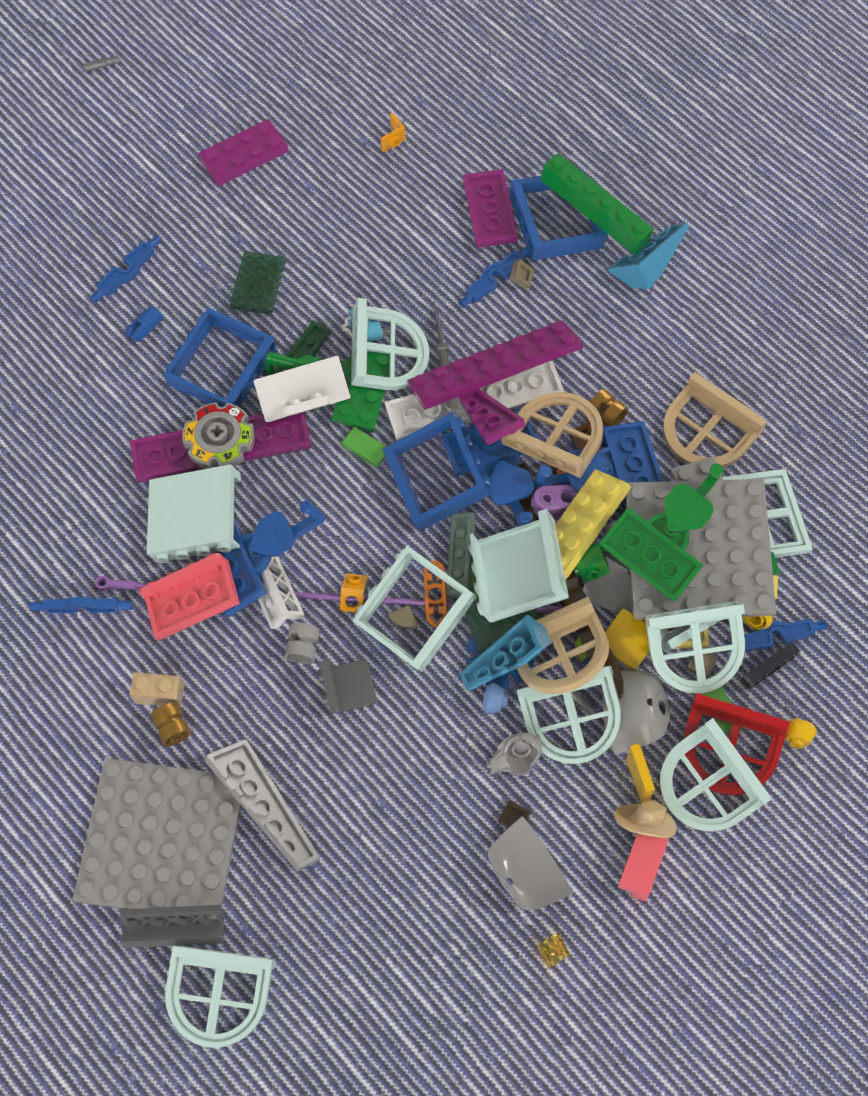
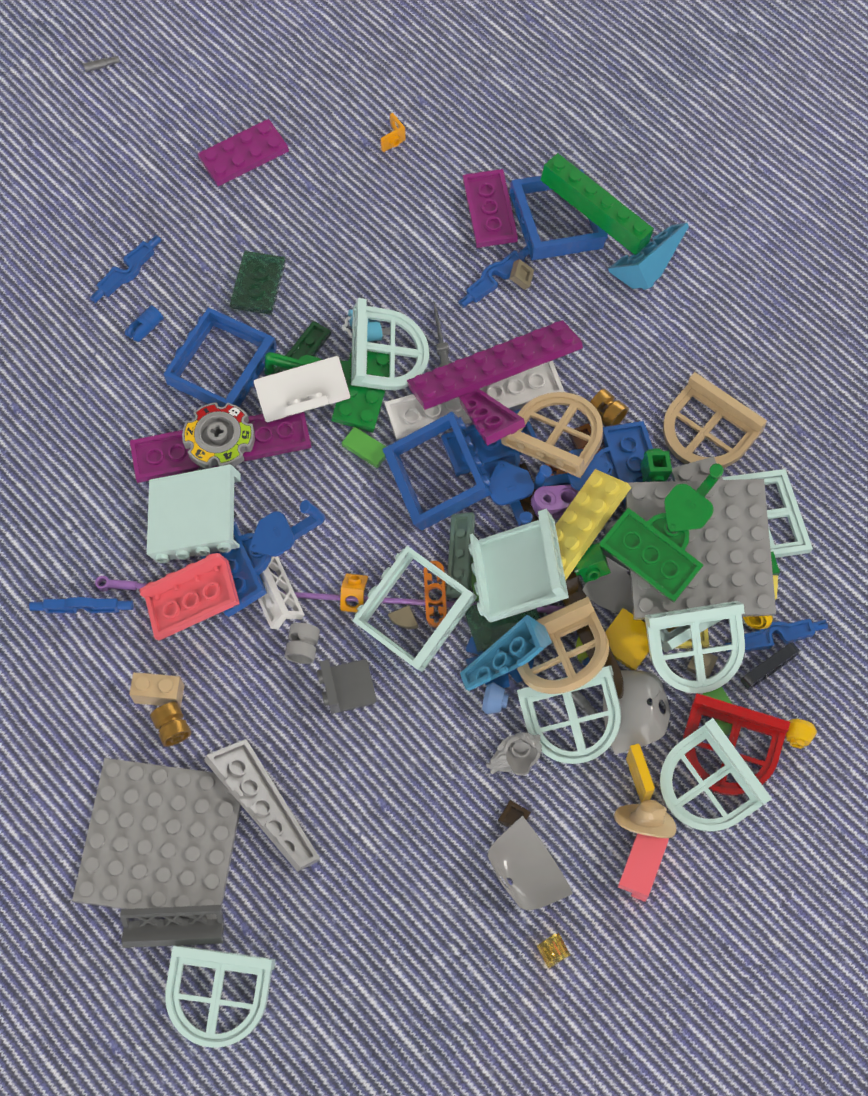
(656, 466): none -> green brick

